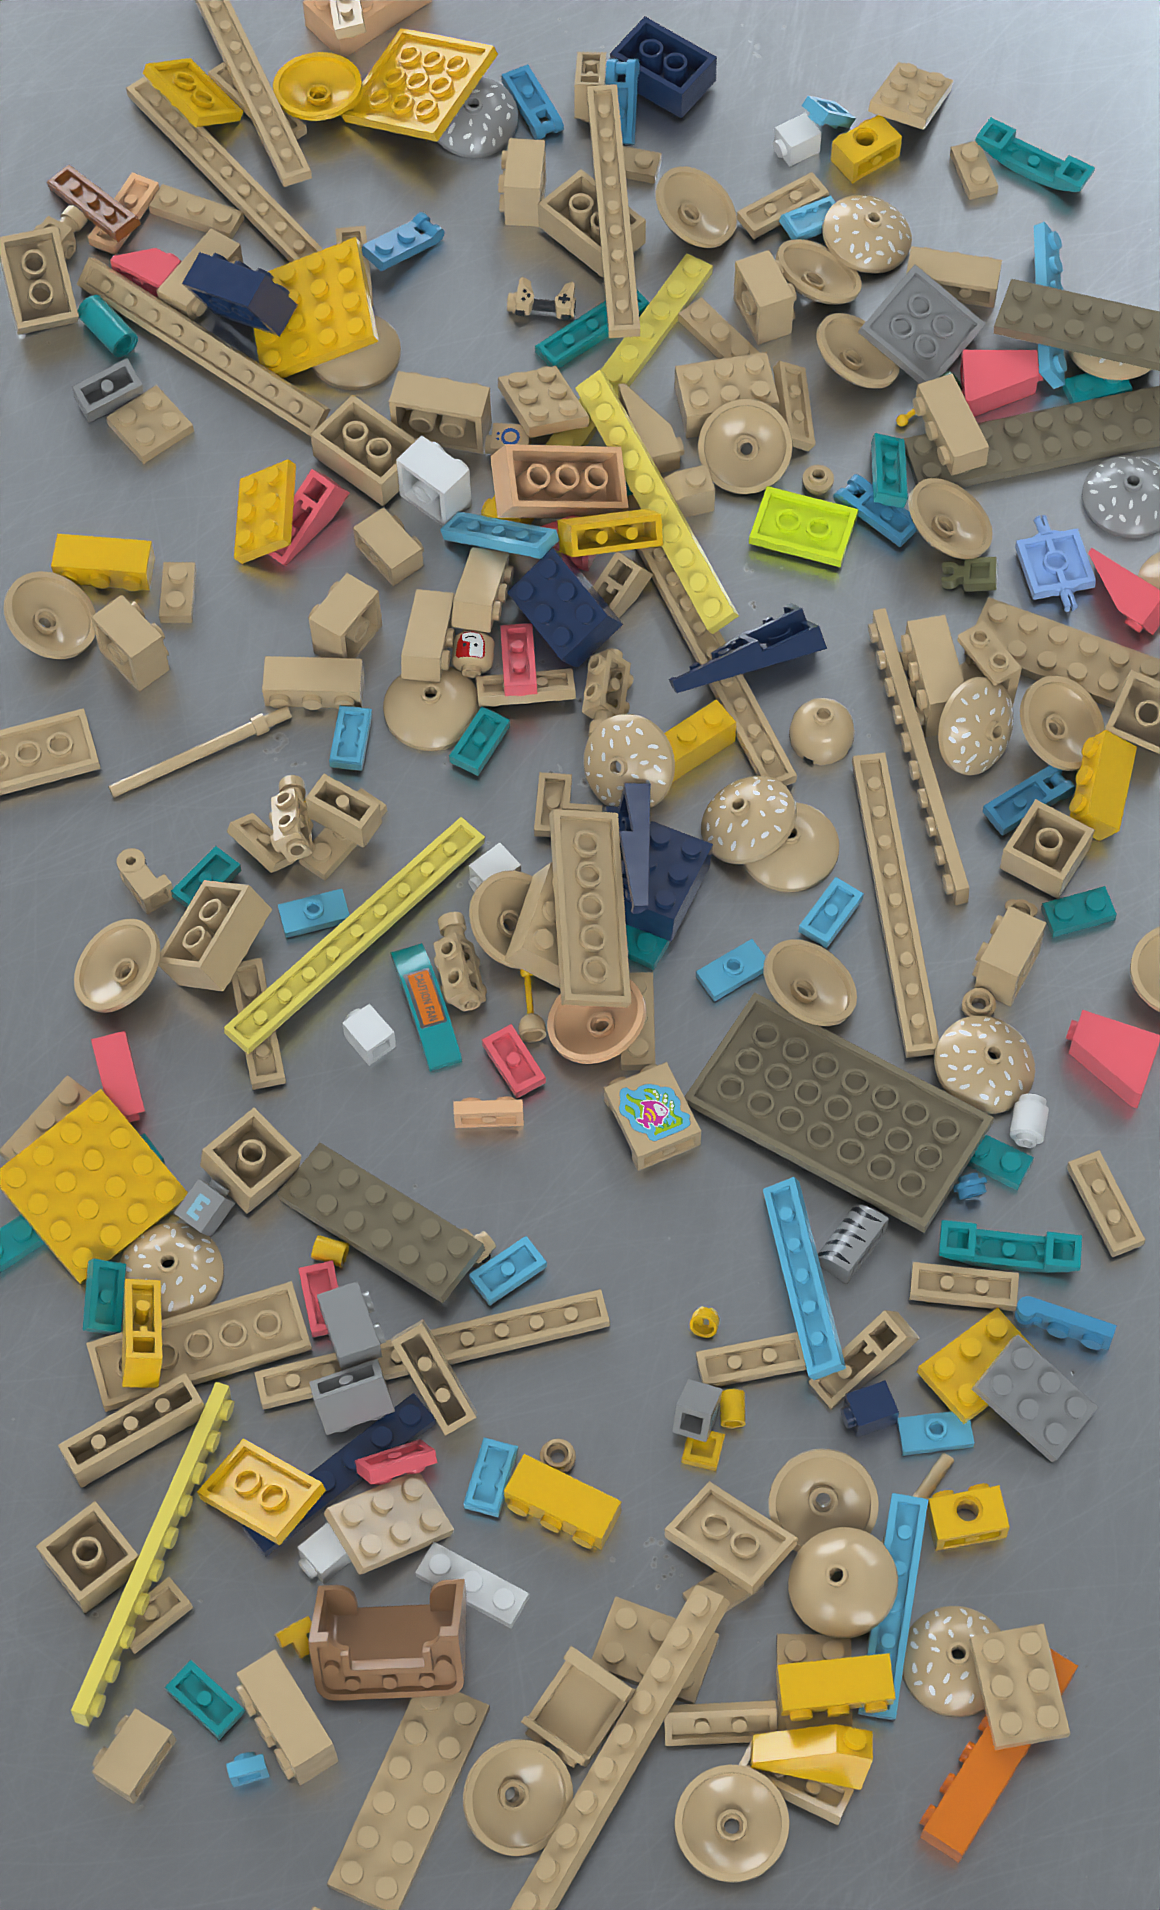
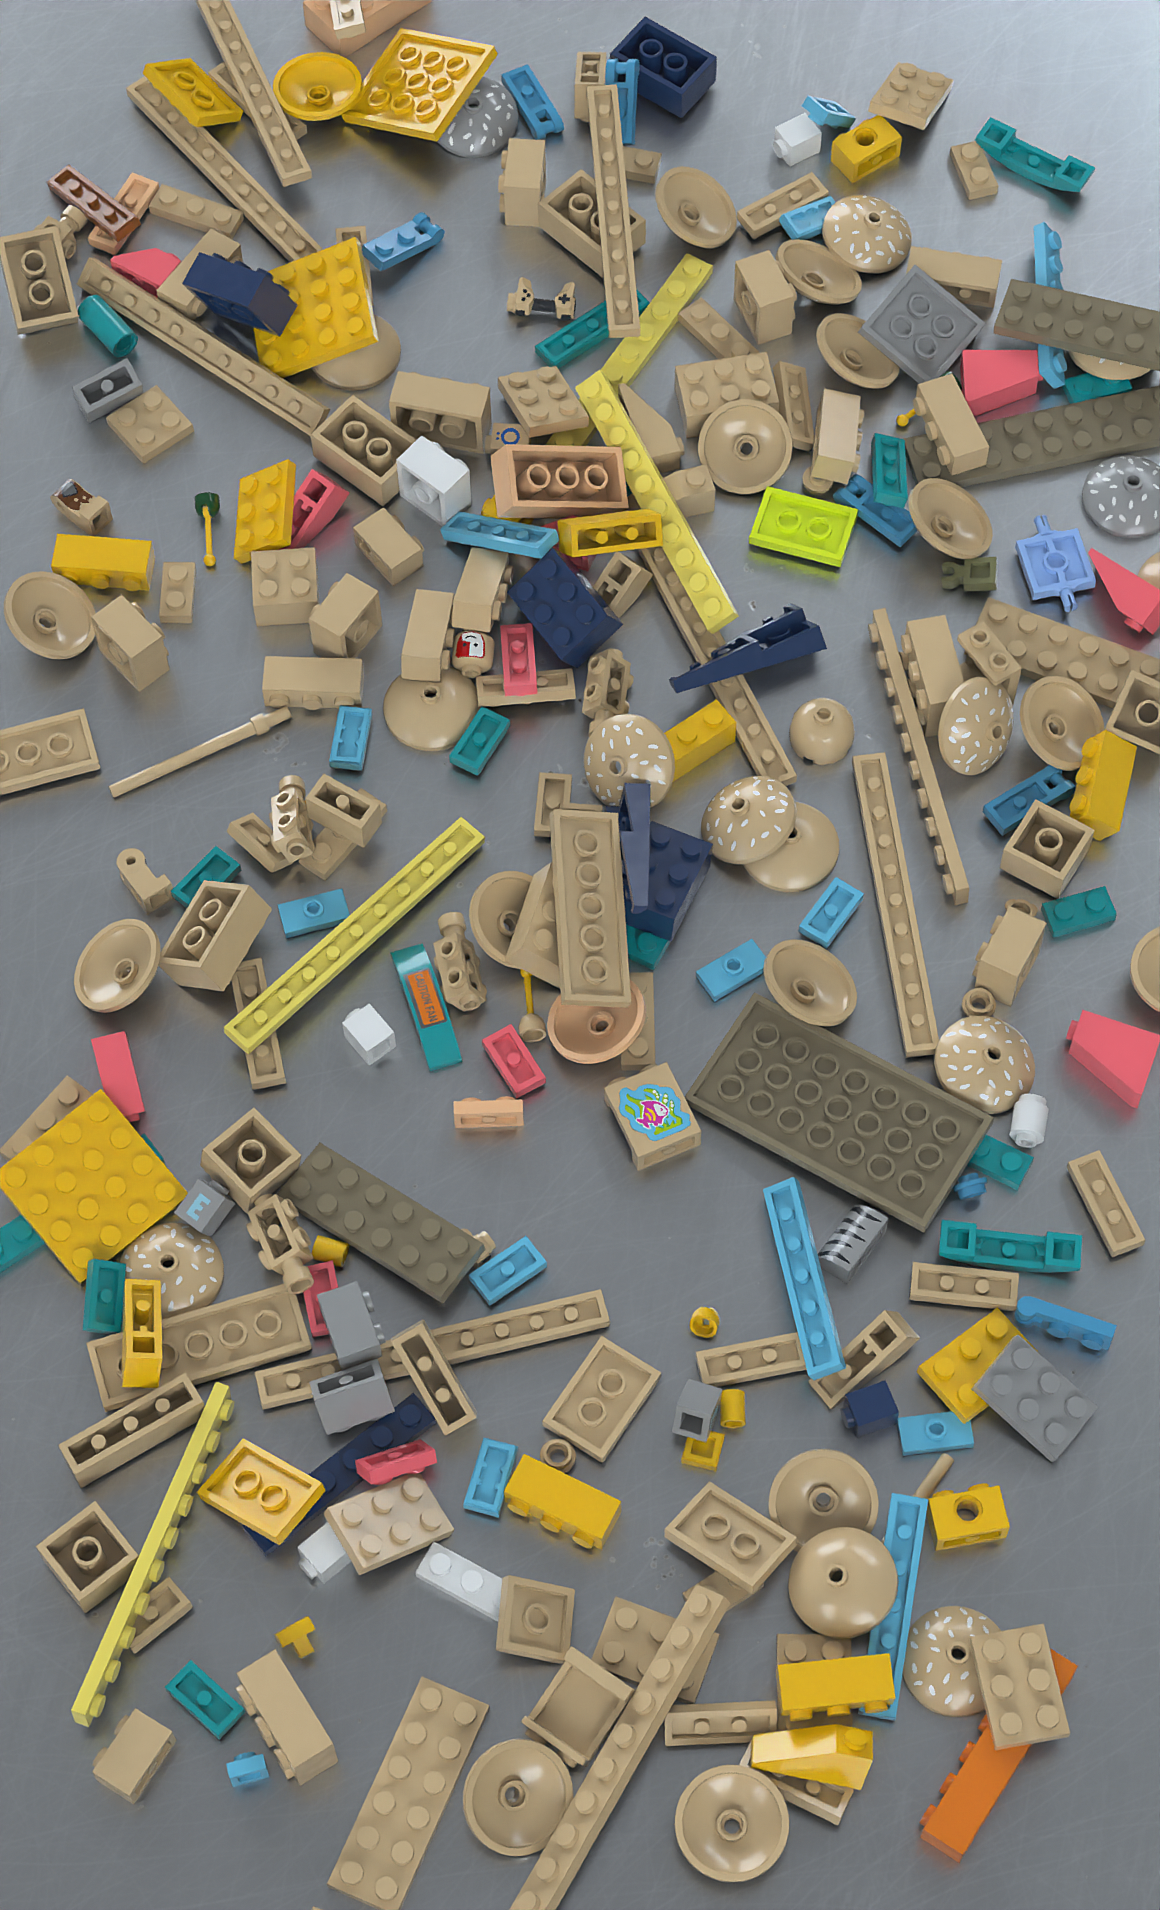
(82, 507): none -> tan leg
(207, 507): none -> hinge
(284, 585): none -> tan brick
(285, 1246): none -> tan brick
(388, 1648): medium nougat windscreen -> none
(490, 863): white brick -> none
(535, 1619): none -> tan plate
(601, 1399): none -> tan plate
(837, 436): none -> tan brick

